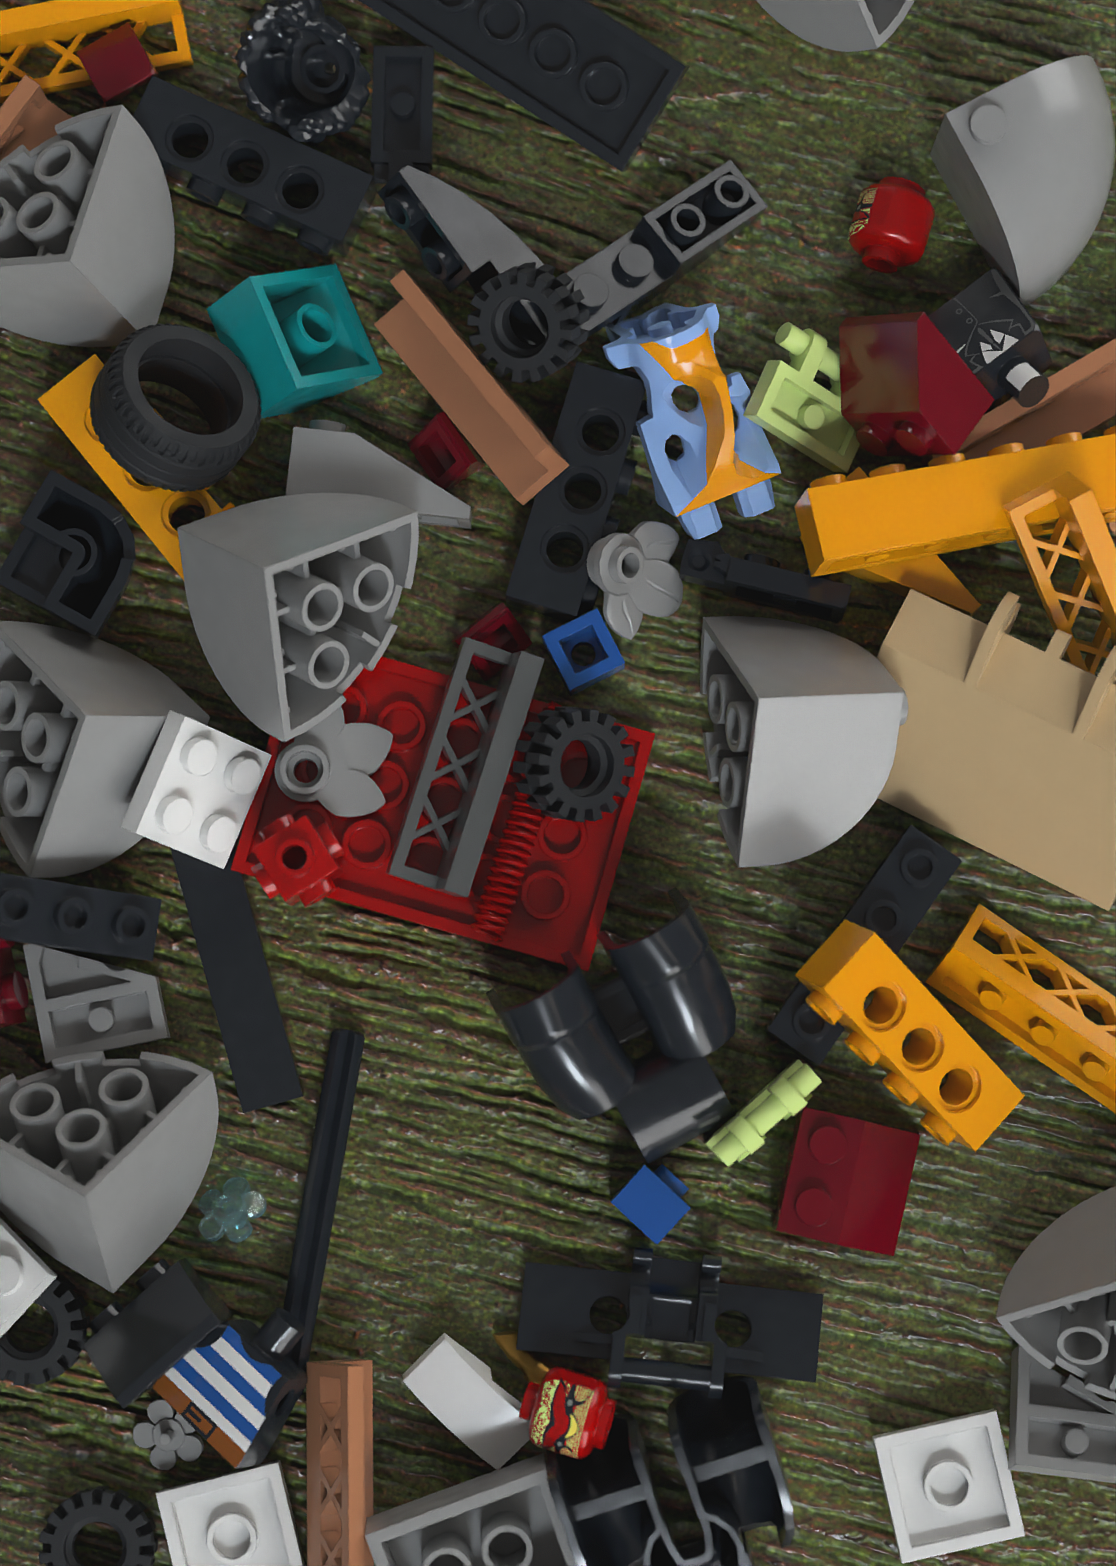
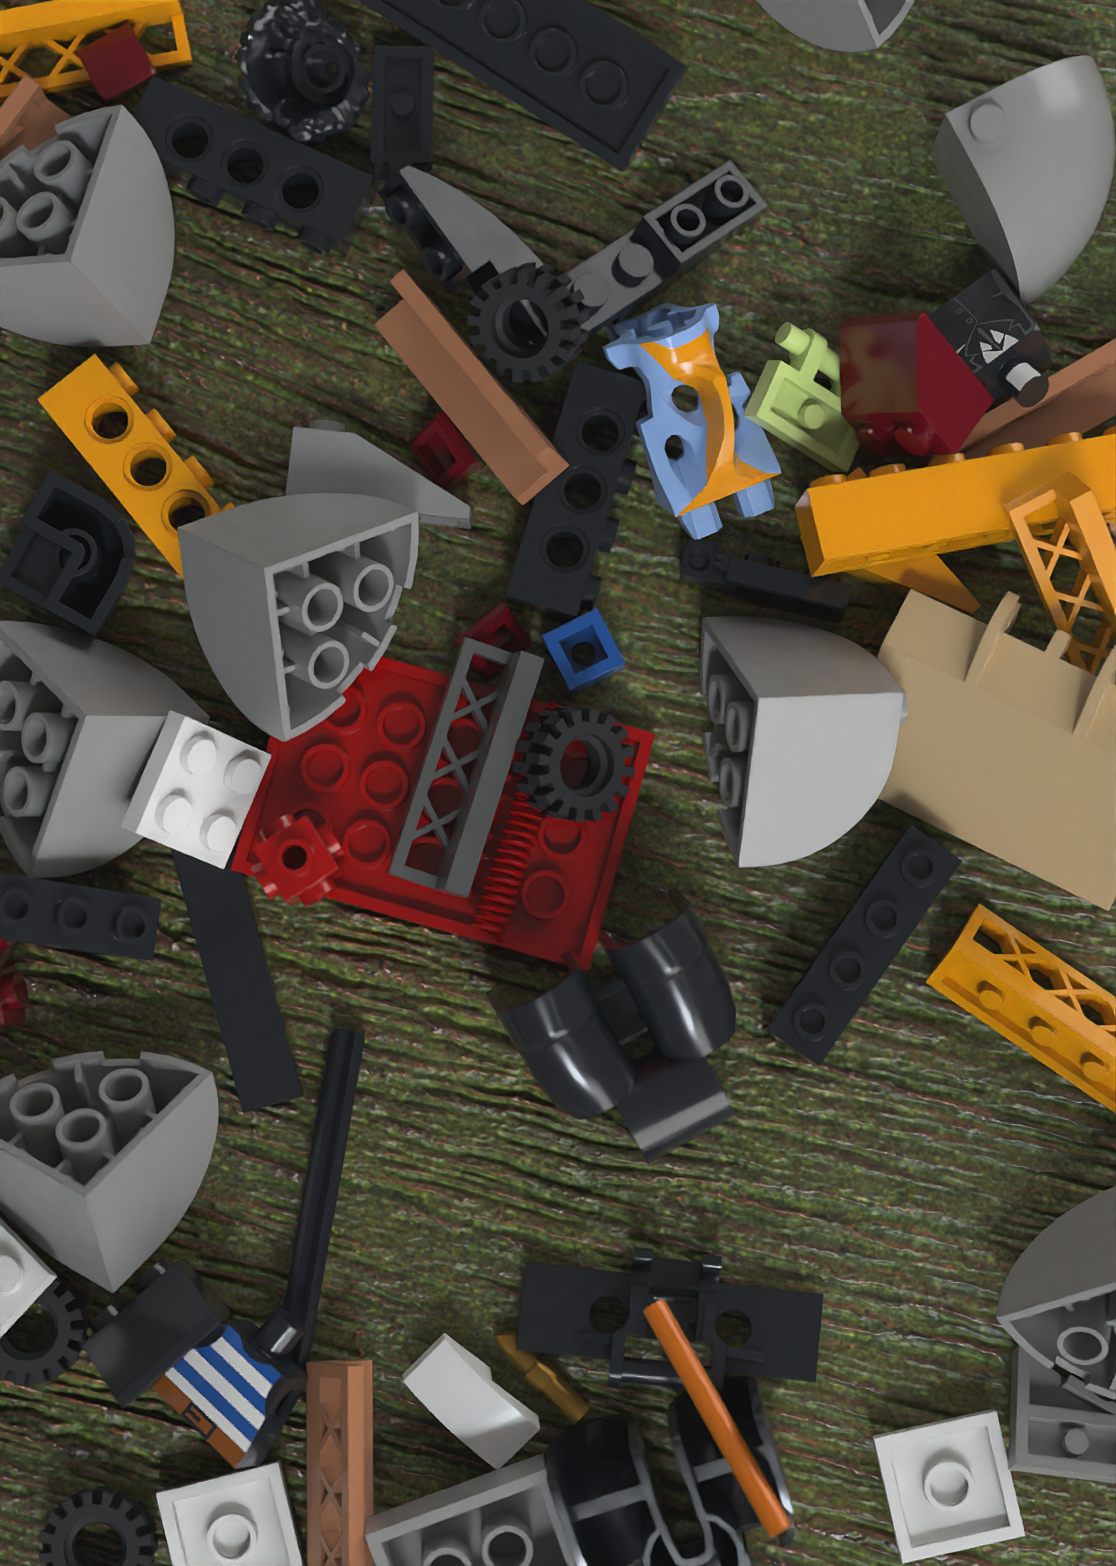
(92, 1004): light grey wing -> none
(148, 443): black tyre -> none
(169, 1433): light grey plant -> none
(230, 1212): clear light blue plant -> none
(296, 337): teal slope -> none
(344, 762): light grey plate -> none
(568, 1412): red head -> none
(636, 575): light grey plate -> none
(652, 1201): blue plate -> none
(717, 1418): none -> orange bar
(777, 1100): yellowish green plate -> none
(846, 1181): dark red slope -> none
(891, 224): red head -> none
(976, 1089): light orange brick -> none

